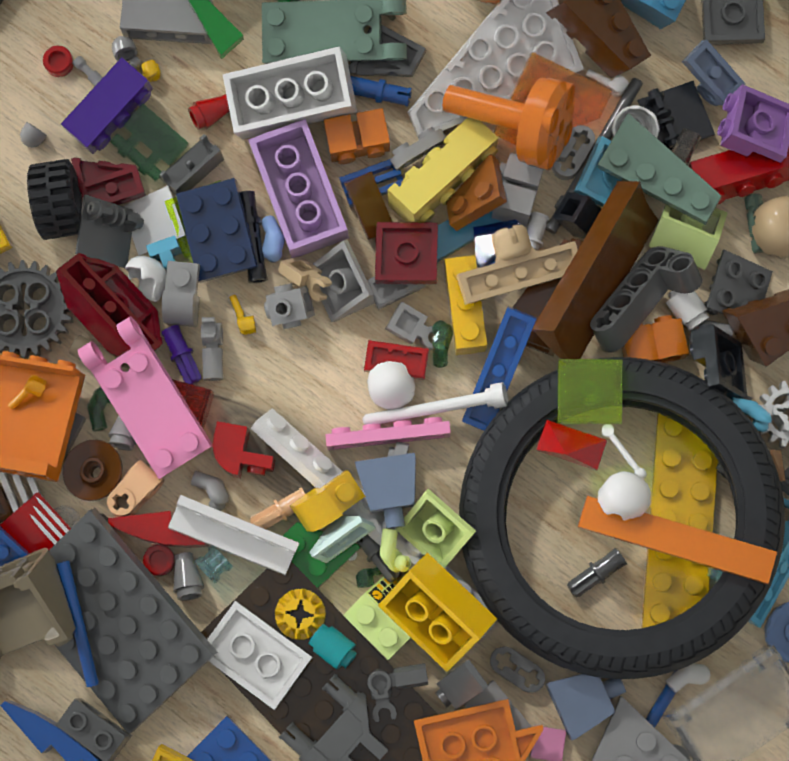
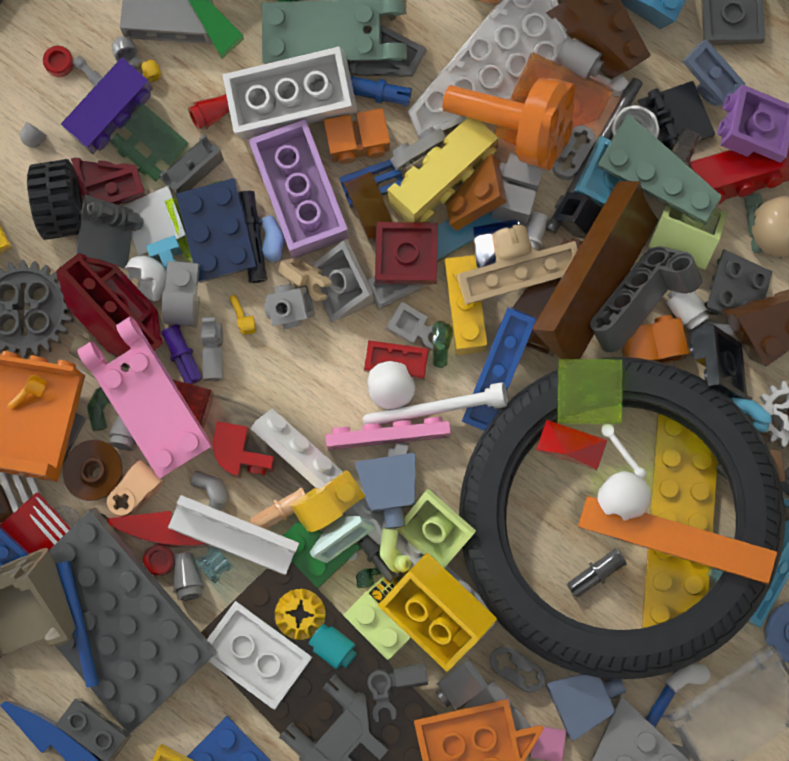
(580, 58): none -> light grey brick

